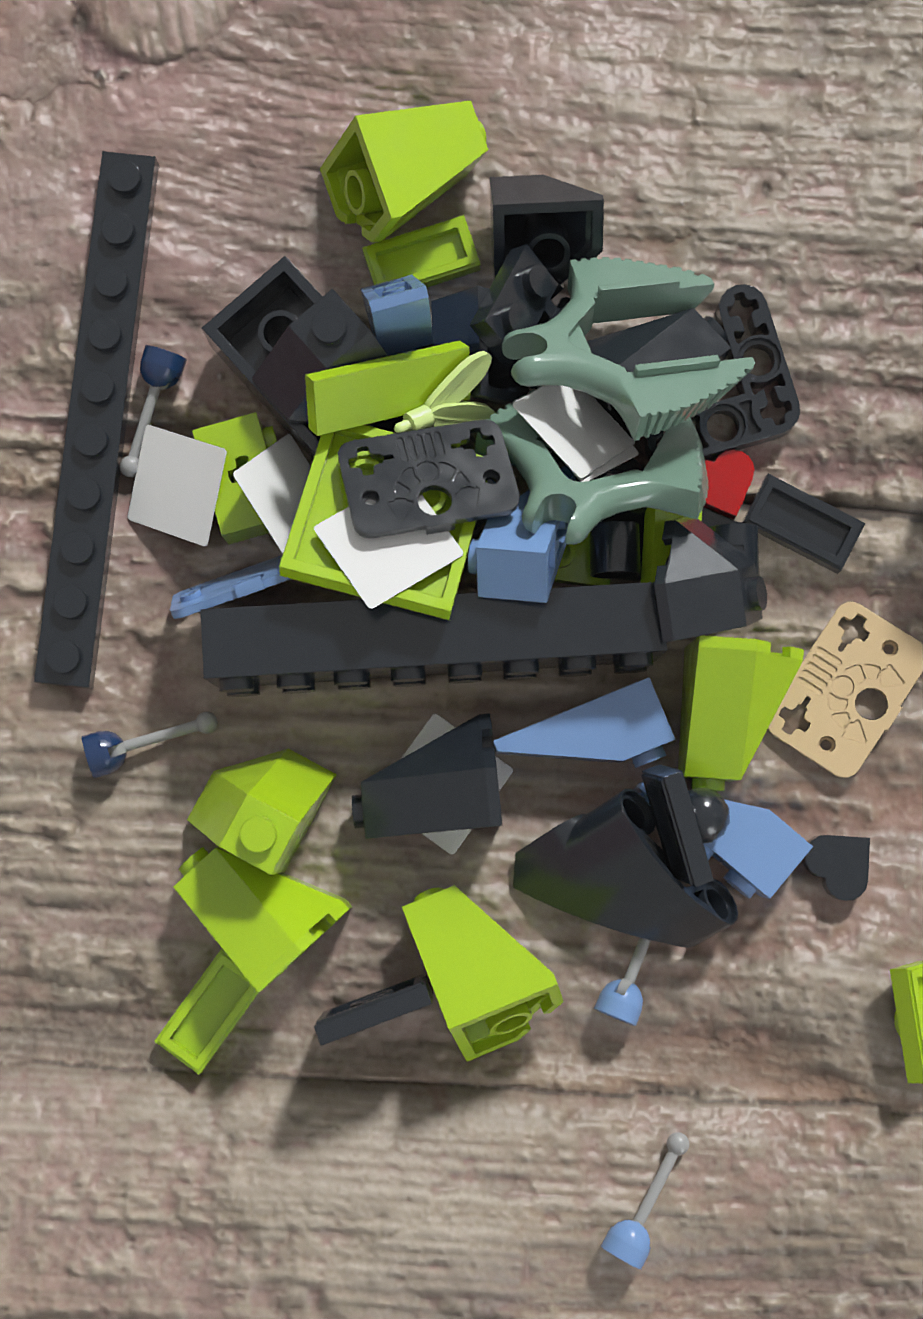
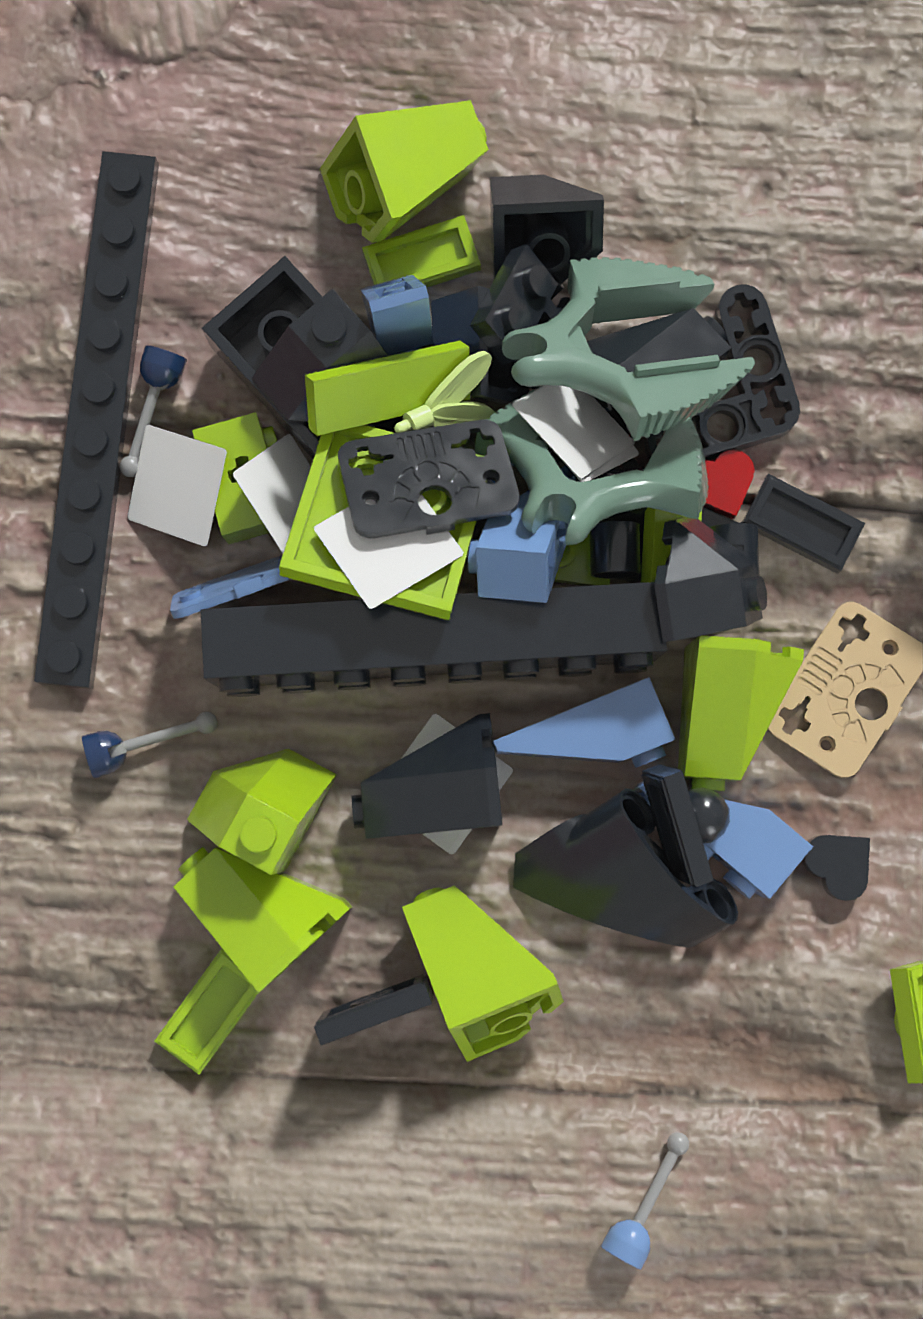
(622, 997): medium blue hinge -> none

